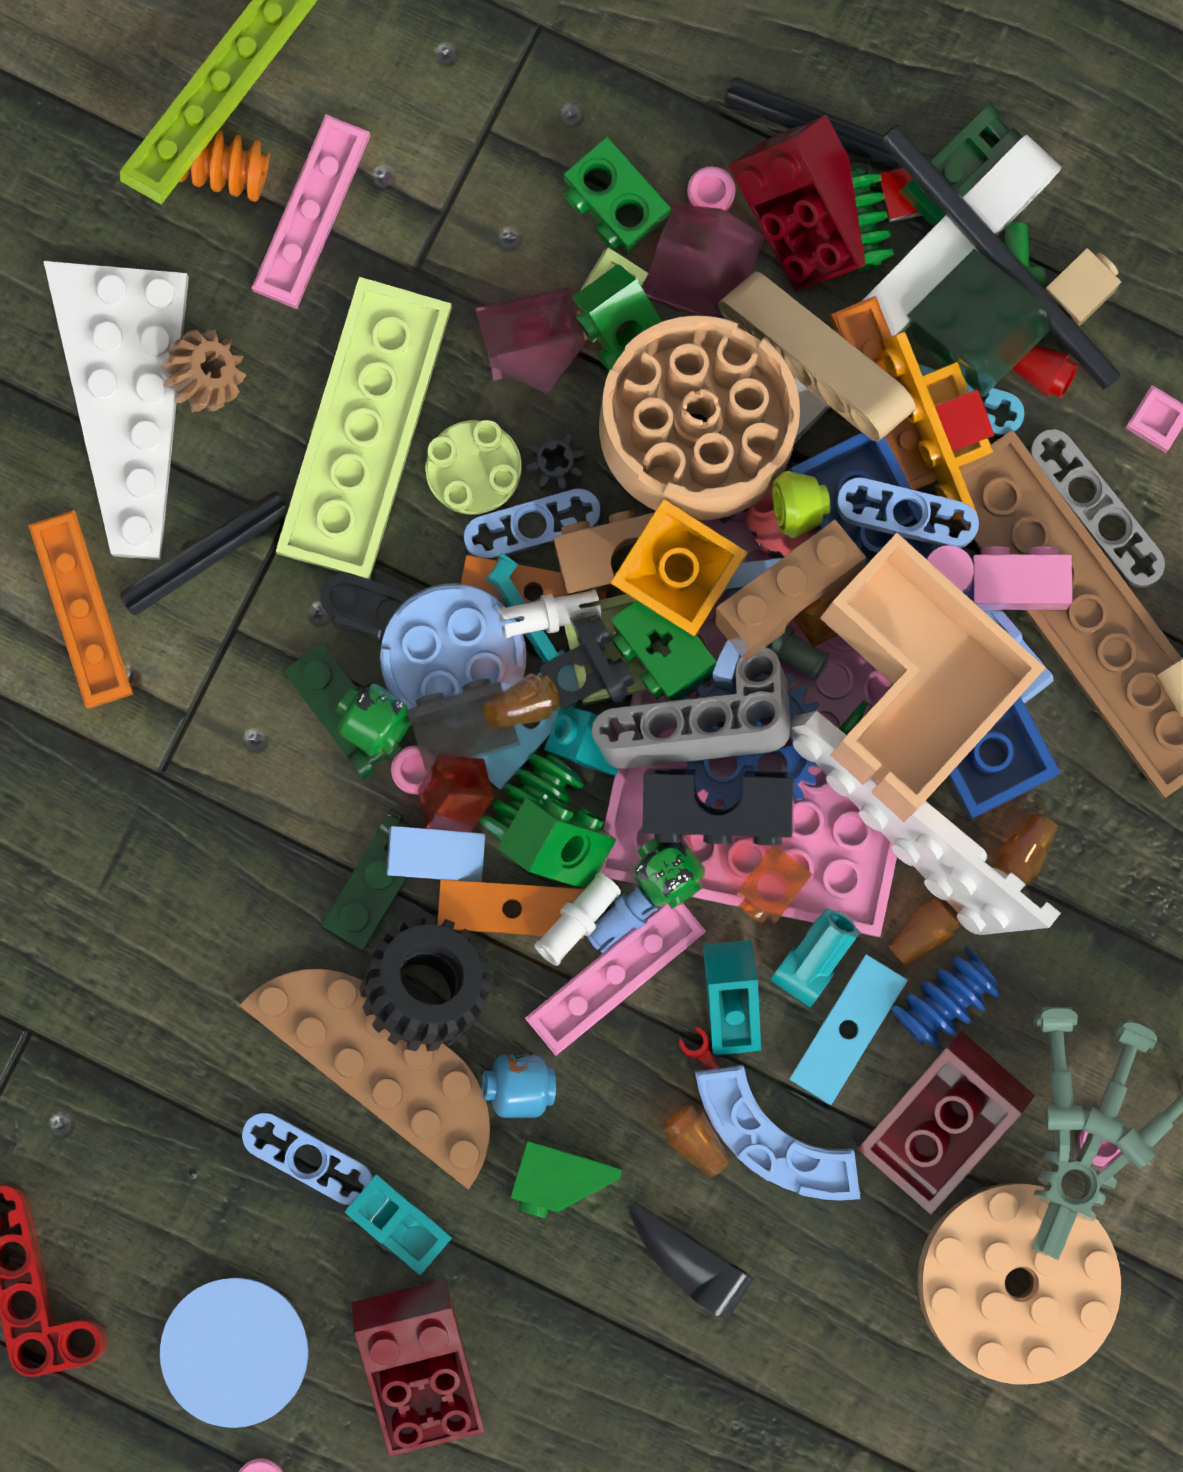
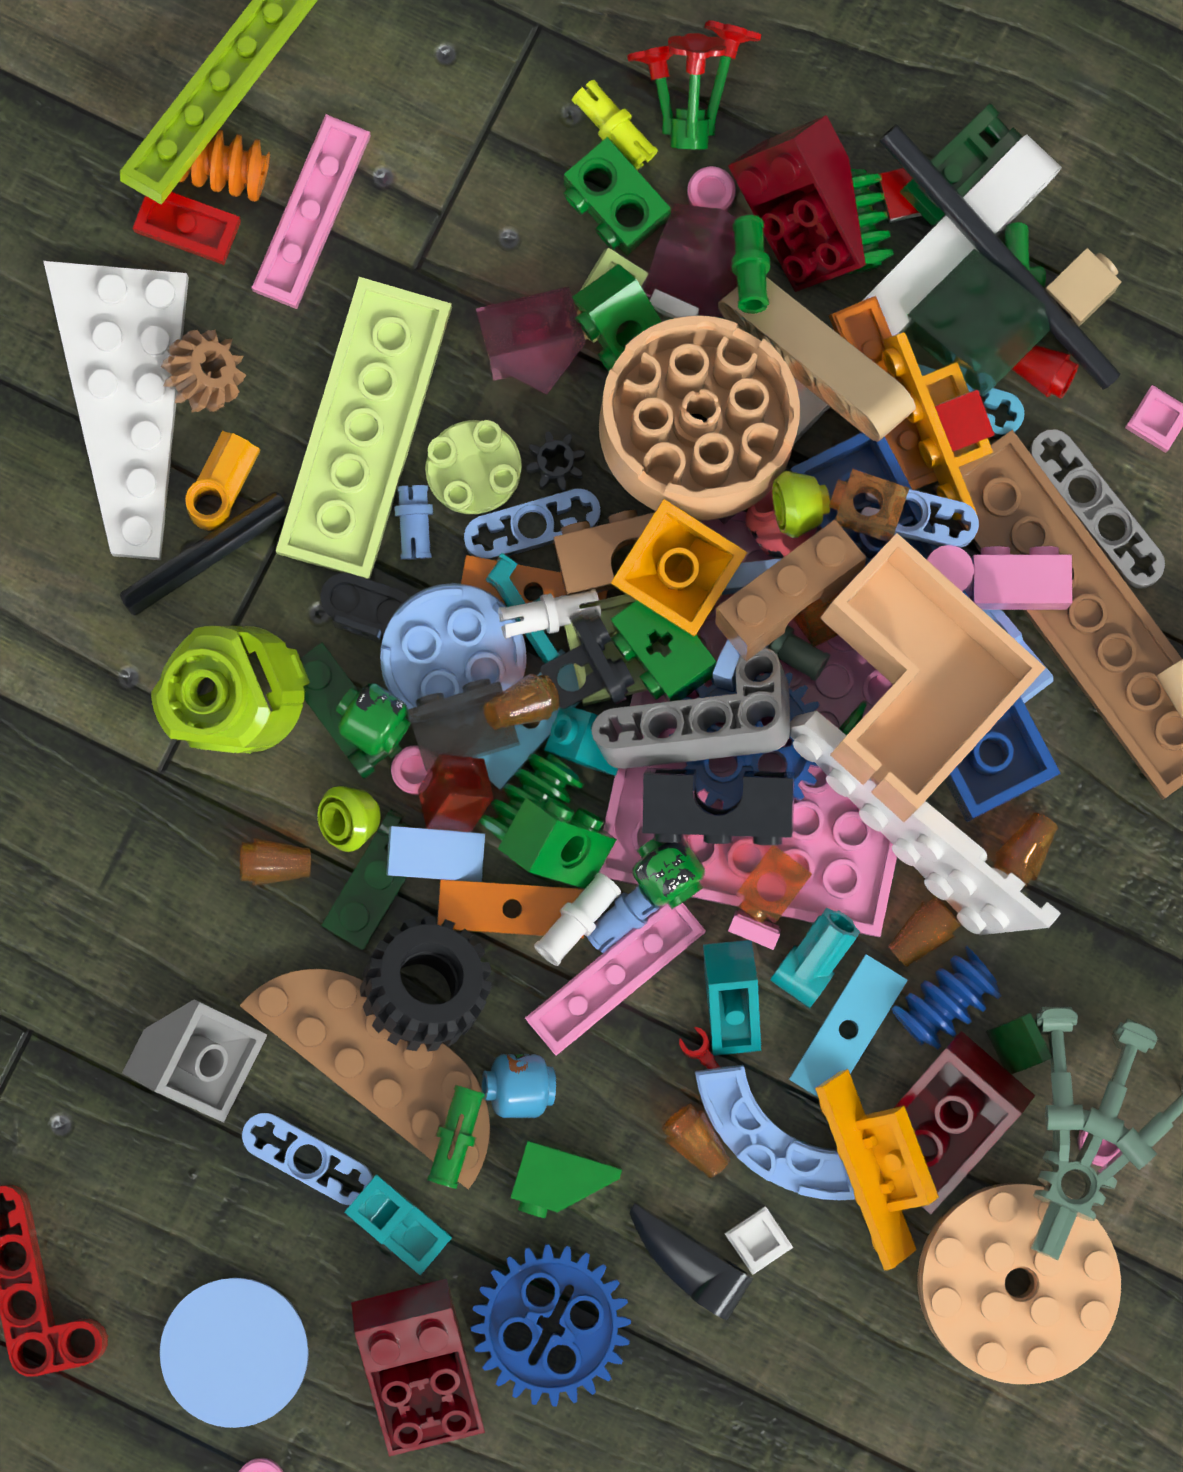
(80, 609): orange tile -> none
(188, 226): none -> red plate
(196, 1058): none -> light grey slope
(223, 477): none -> light orange piece
(235, 712): none -> lime piece
(272, 862): none -> clear orange cone
(348, 817): none -> lime cone
(414, 521): none -> medium blue pin
(446, 1170): none -> green pin
(511, 1304): none -> blue gear
(614, 124): none -> neon yellow pin
(671, 307): none -> white tile
(691, 126): none -> plant
(746, 927): none -> bright pink tile
(750, 264): none -> green pin
(758, 1240): none -> white tile
(794, 113): black axle -> none
(881, 1165): none -> light orange bracket
(890, 498): none -> clear orange brick
(1019, 1044): none -> dark green slope

